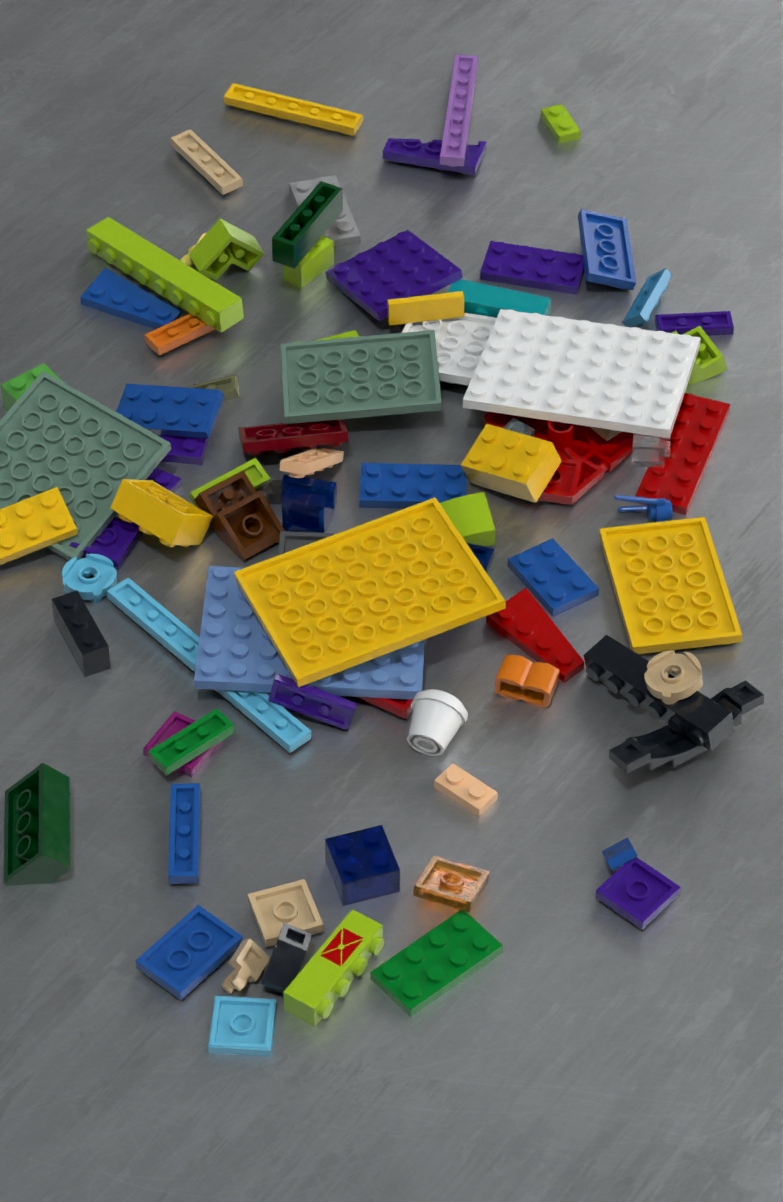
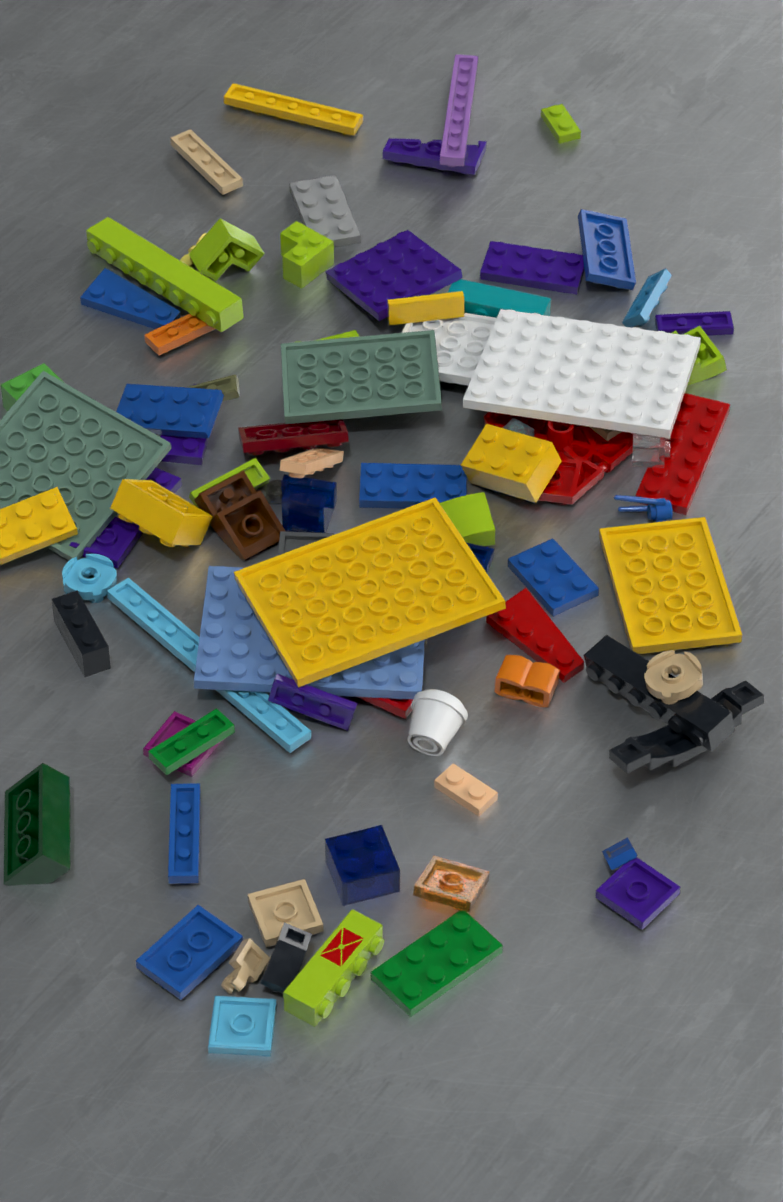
(307, 224): dark green brick -> none

